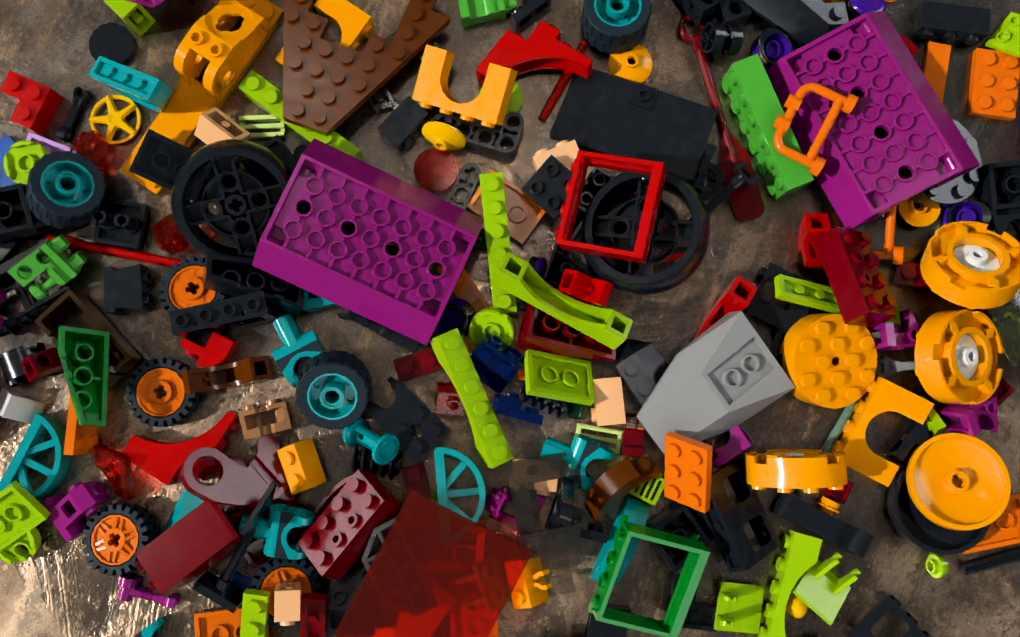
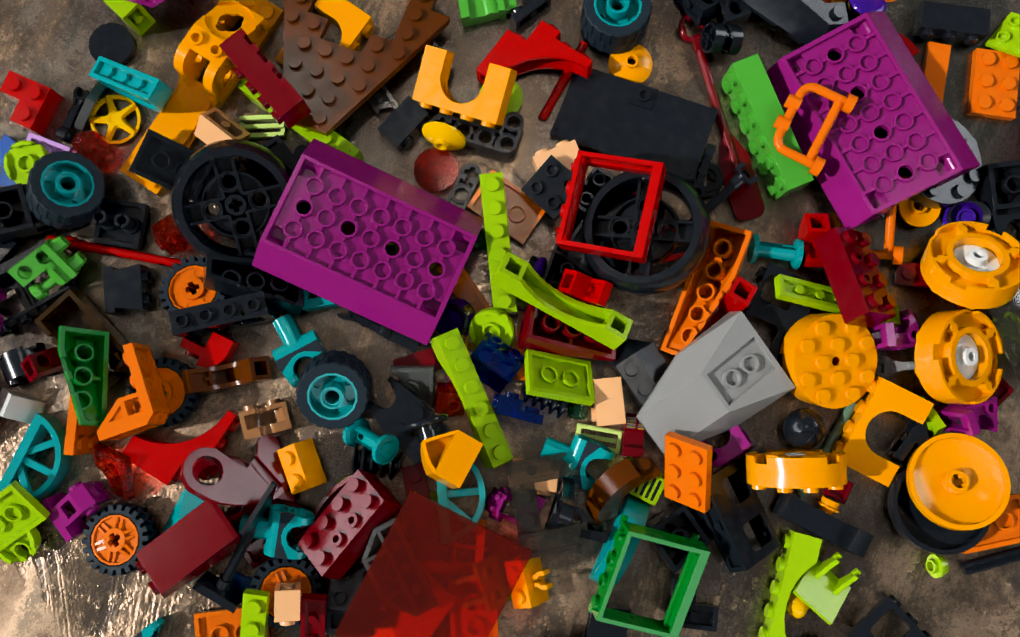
(89, 105): none -> dark grey tile
(129, 589): magenta brick -> none
(145, 407): none -> orange bracket
(264, 79): none -> dark red wedge
(418, 379): none -> dark grey tile
(446, 455): none -> light orange piece
(707, 285): none -> orange wedge
(739, 607): lime plate -> none
(771, 46): dark purple piece -> none
(791, 253): none -> teal hose
(803, 428): none -> black piece

